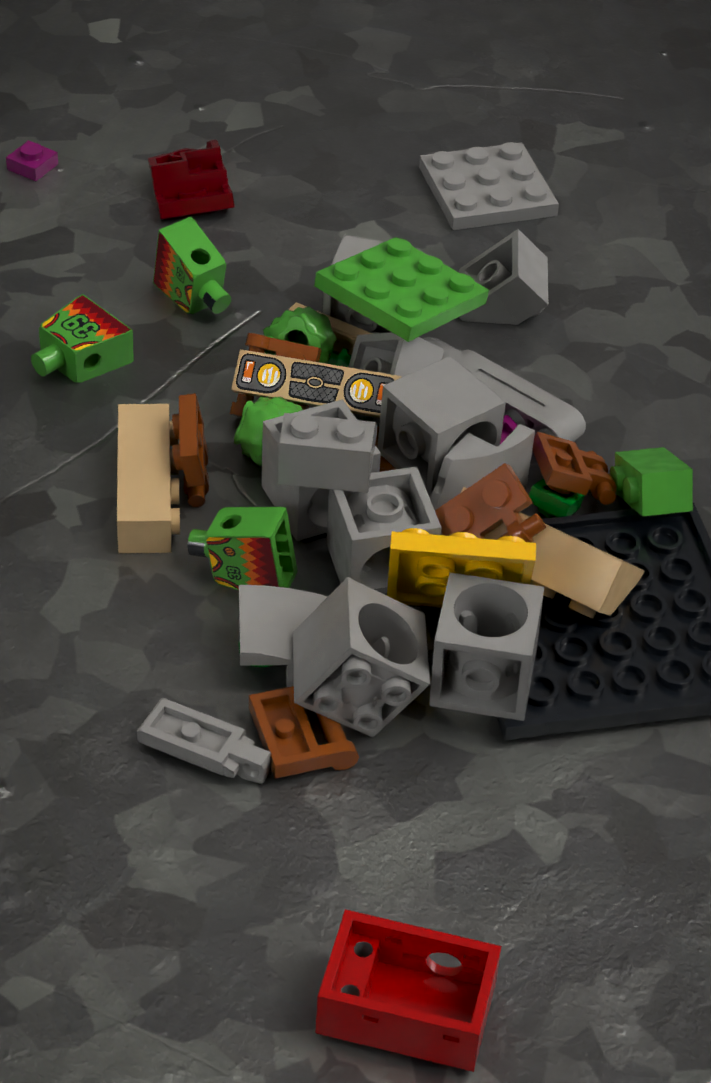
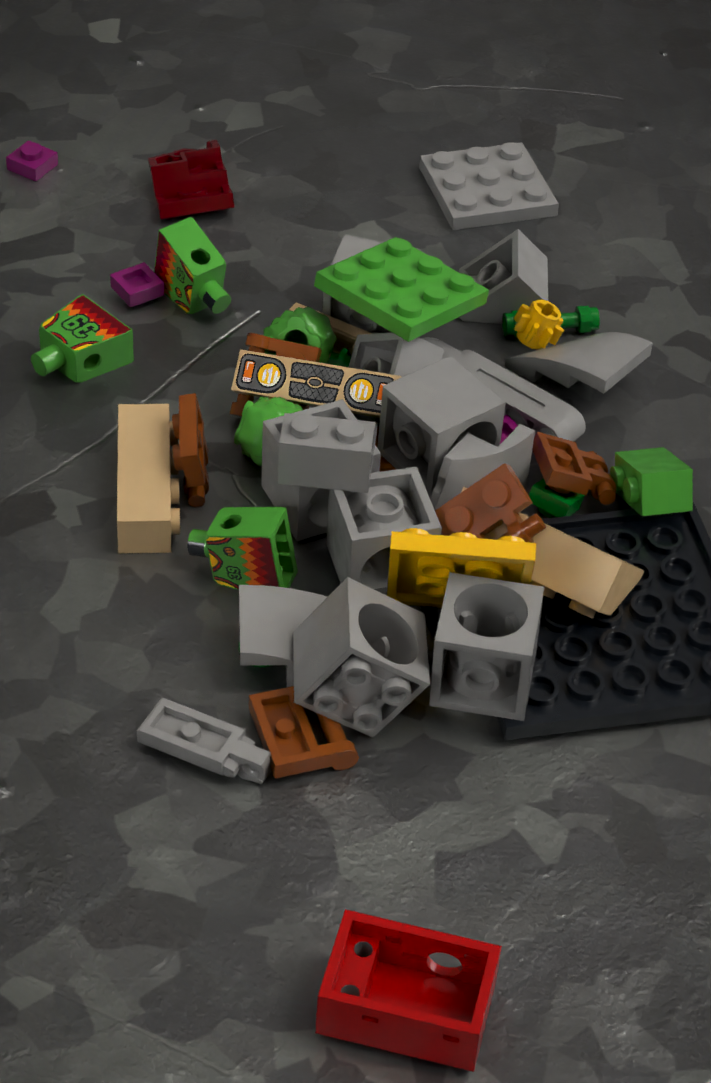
(137, 284): none -> magenta plate
(538, 324): none -> yellow gear
(583, 319): none -> green bar
(594, 360): none -> light grey slope

